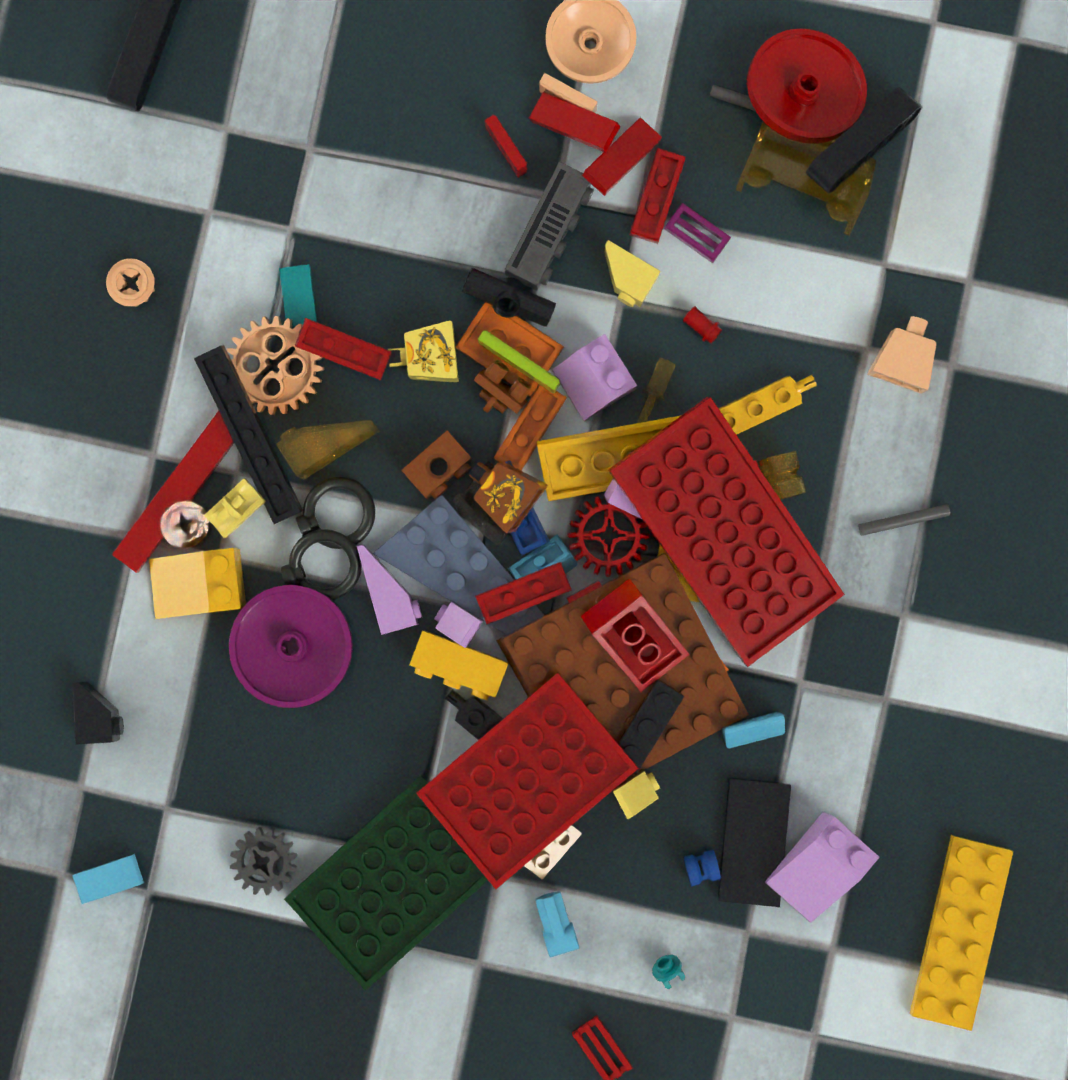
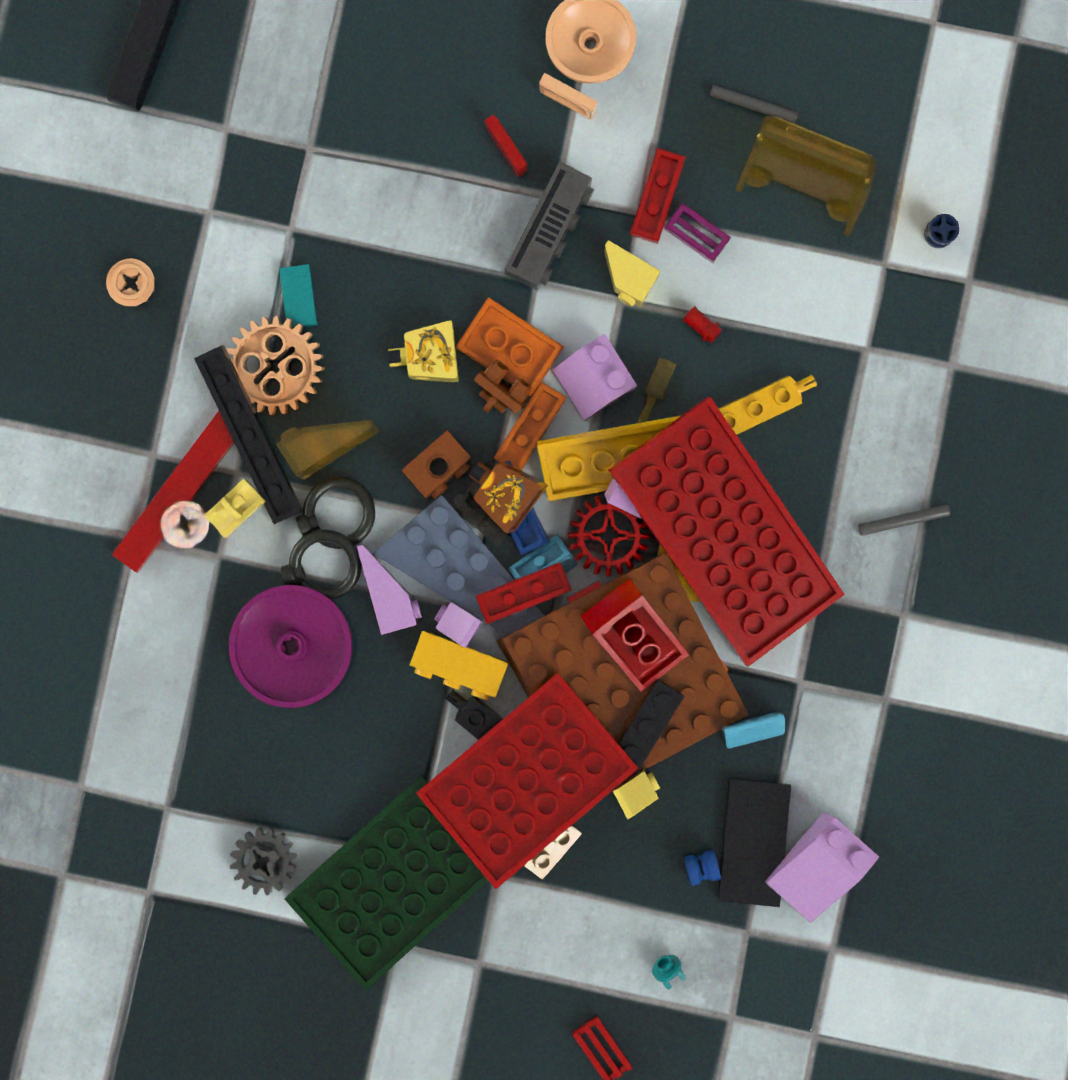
(94, 716): black slope -> none
(108, 879): medium azure slope -> none
(197, 583): yellow slope -> none
(343, 349): red tile -> none
(509, 297): black piece -> none
(519, 361): lime tile -> none
(558, 931): medium azure piece -> none
(574, 122): red tile -> none
(622, 156): red tile -> none
(782, 474): clear yellow wheel -> none
(806, 86): red dish -> none
(863, 140): black beam -> none
(906, 357): light nougat torso -> none
(946, 226): none -> dark blue wheel
(961, 932): yellow plate -> none

